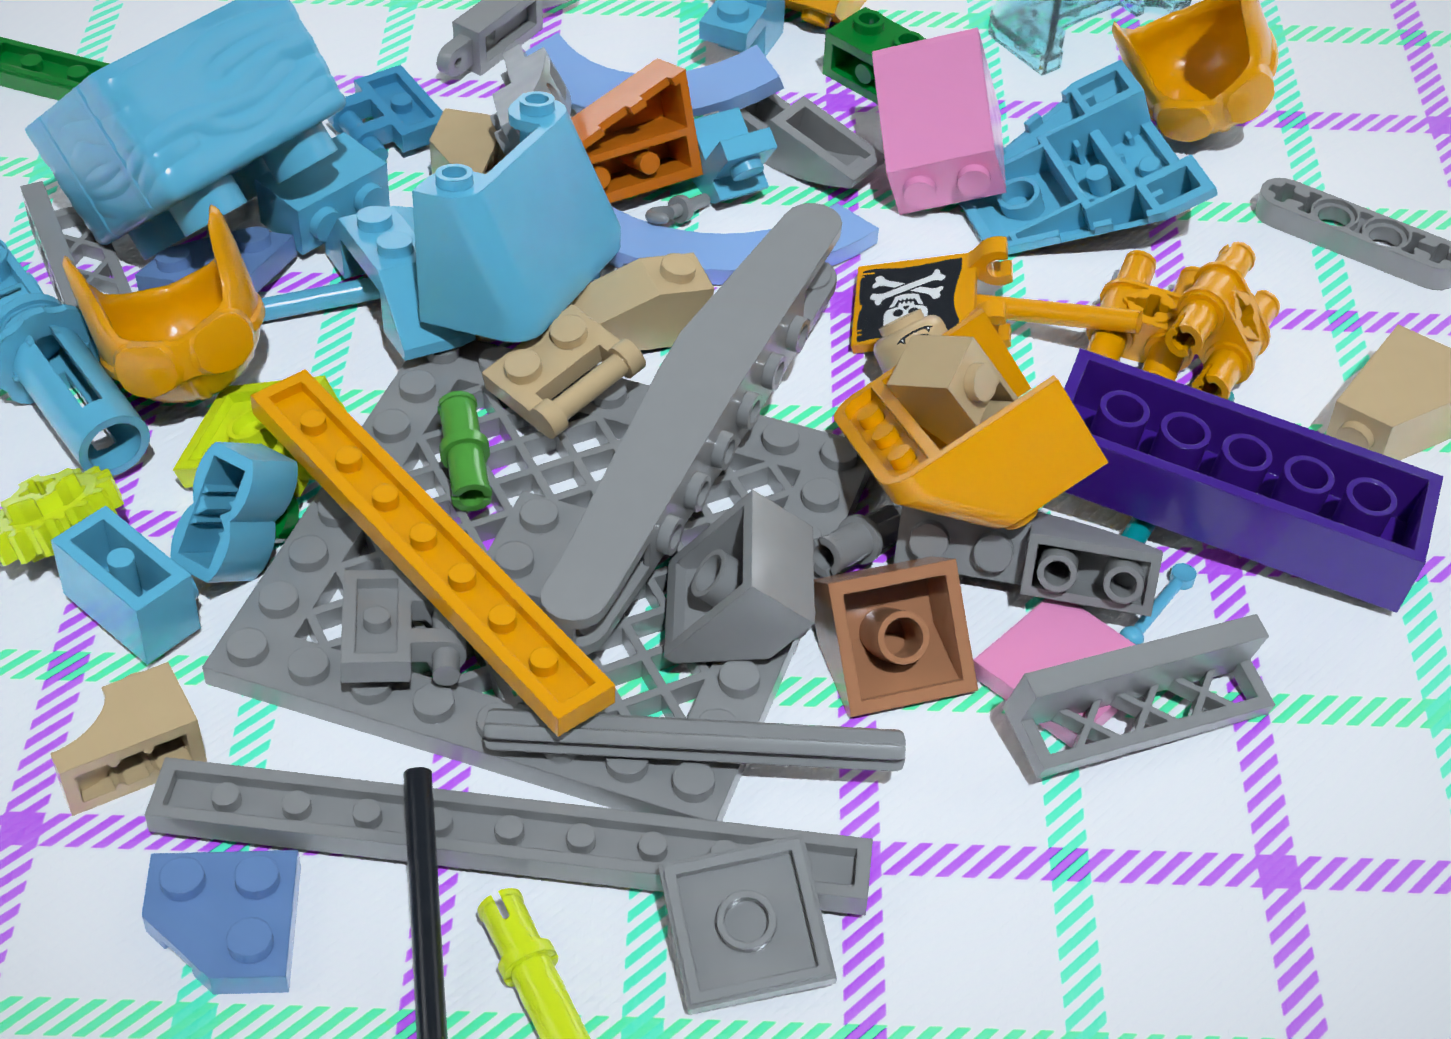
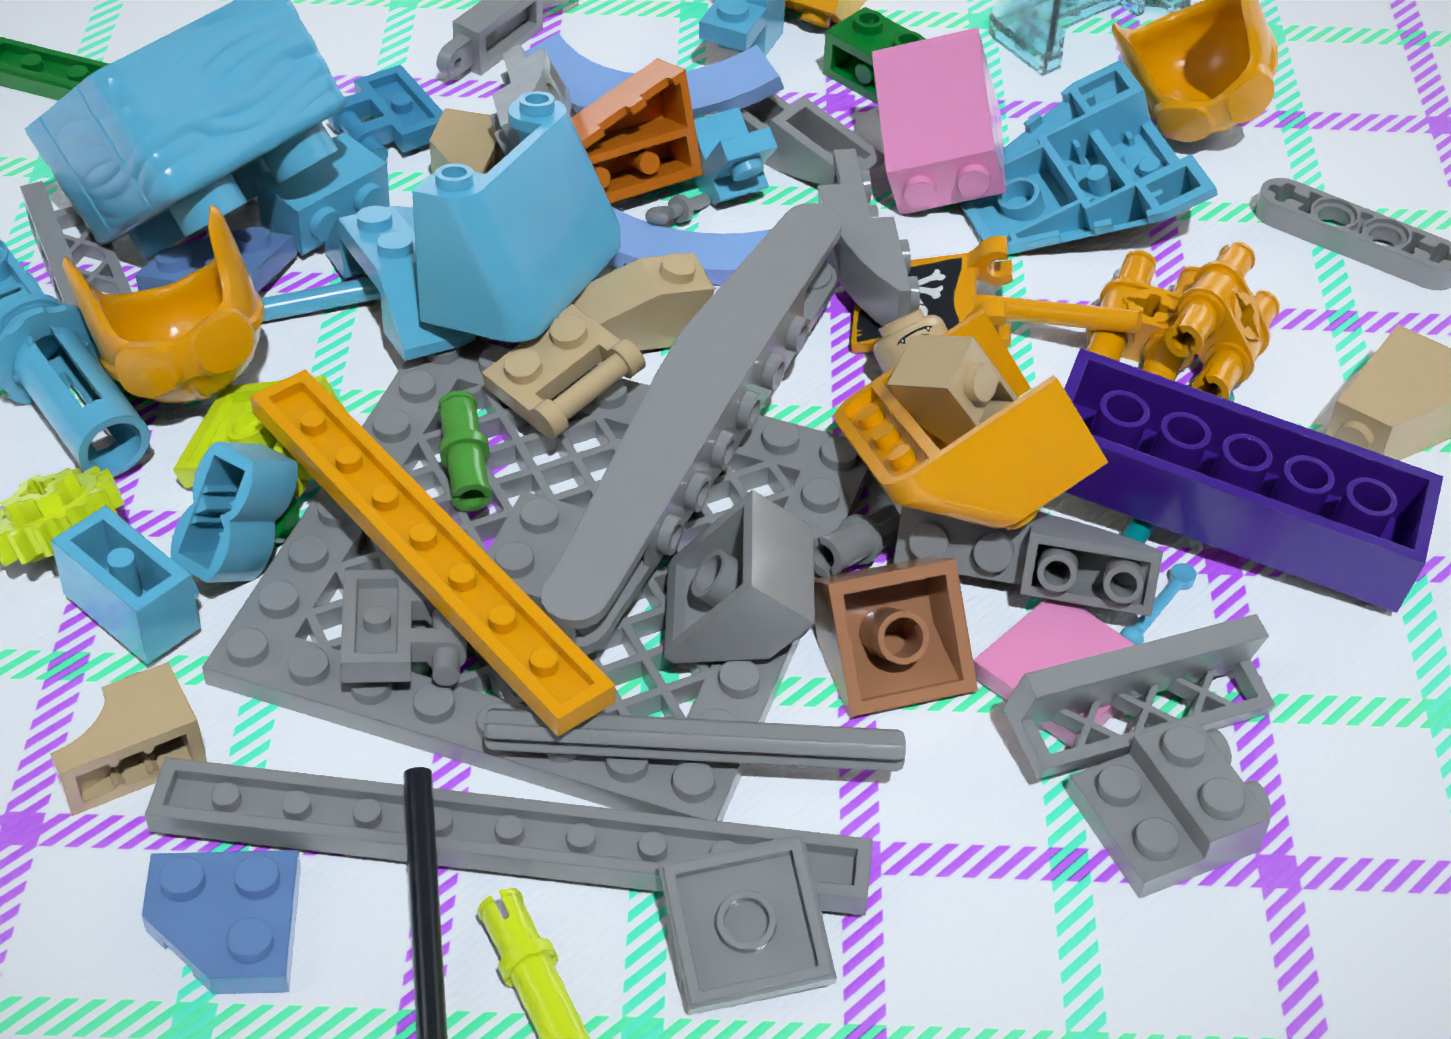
(868, 254): none -> light grey slope
(1172, 806): none -> light grey plate

